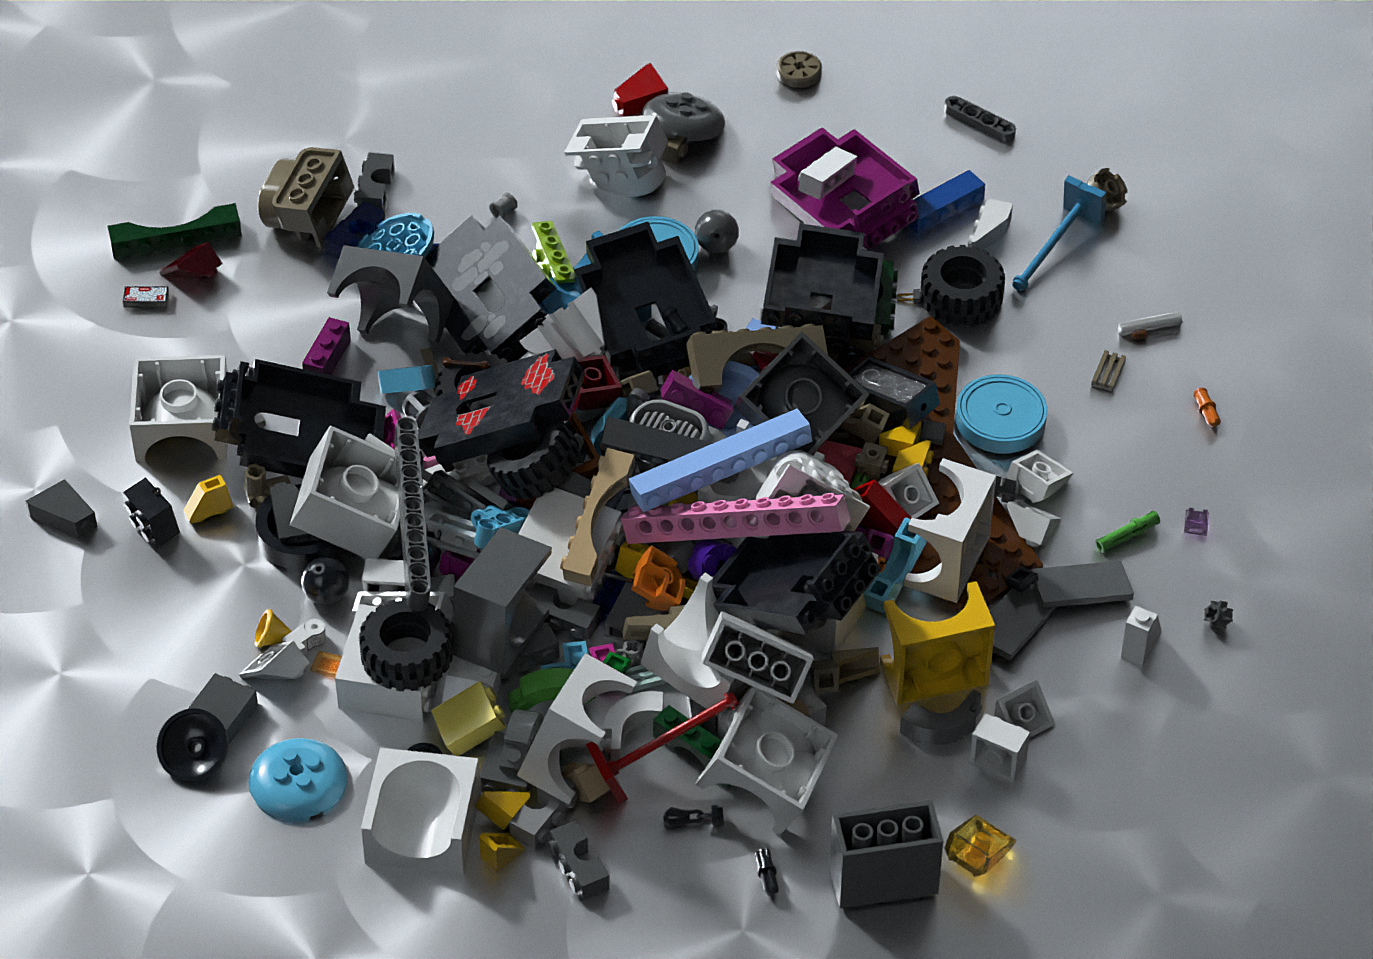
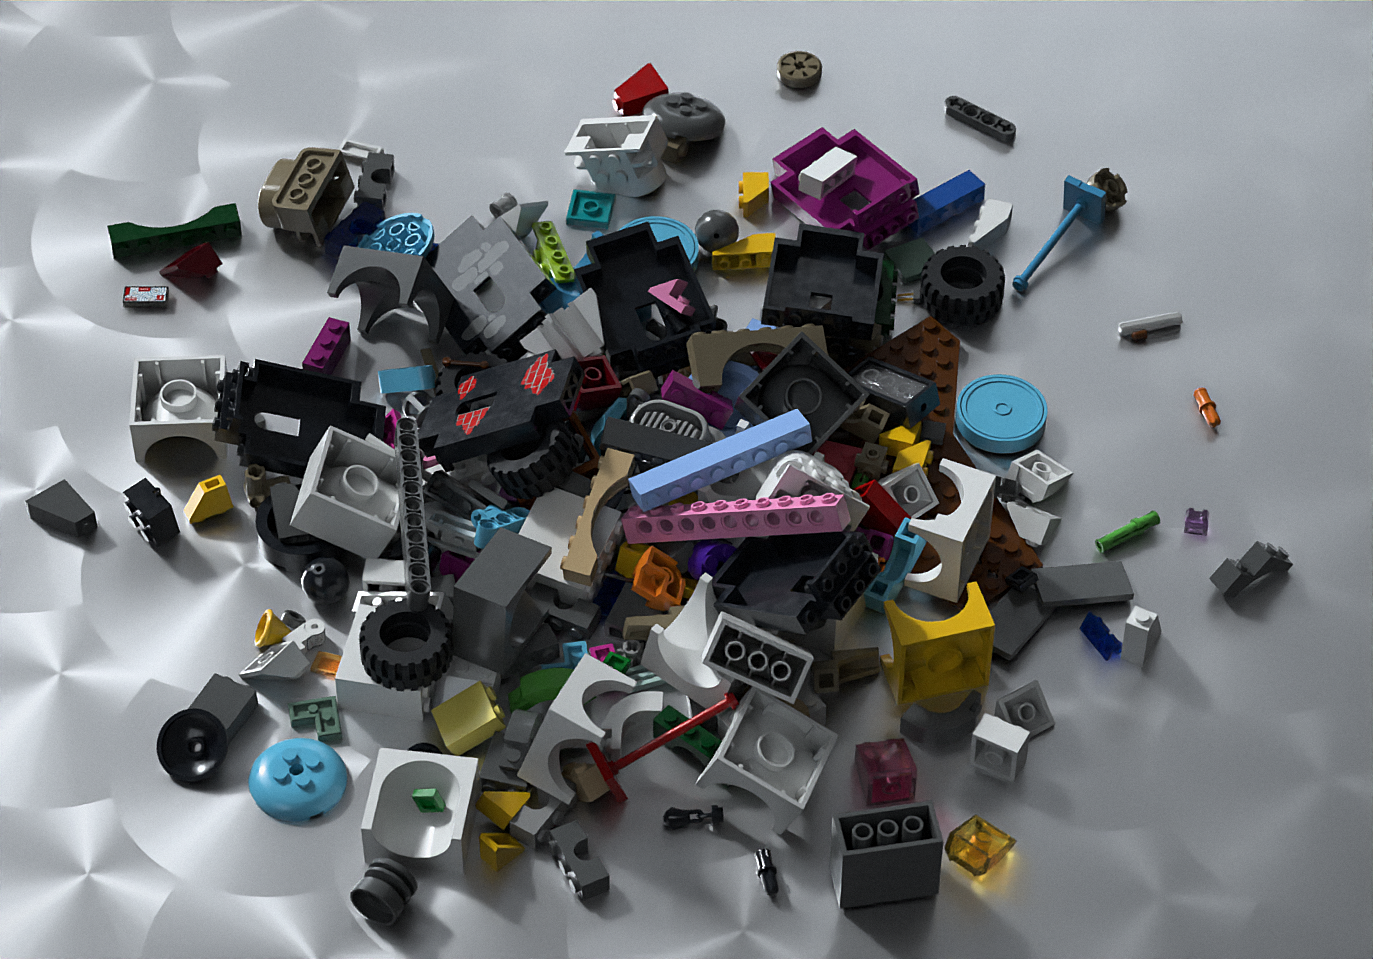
(292, 619): none -> dark grey tile
(319, 711): none -> sand green tile
(357, 151): none -> white tile
(383, 891): none -> dark grey wheel
(428, 800): none -> green tile
(523, 216): none -> white slope
(590, 209): none -> teal tile
(671, 294): none -> bright pink slope
(748, 252): none -> yellow slope
(754, 190): none -> yellow slope
(886, 771): none -> clear pink slope
(910, 258): none -> sand green tile
(1099, 636): none -> clear blue hinge
(1113, 359): dark tan tile -> none
(1218, 614): dark grey gear -> none
(1259, 560): none -> dark grey arch

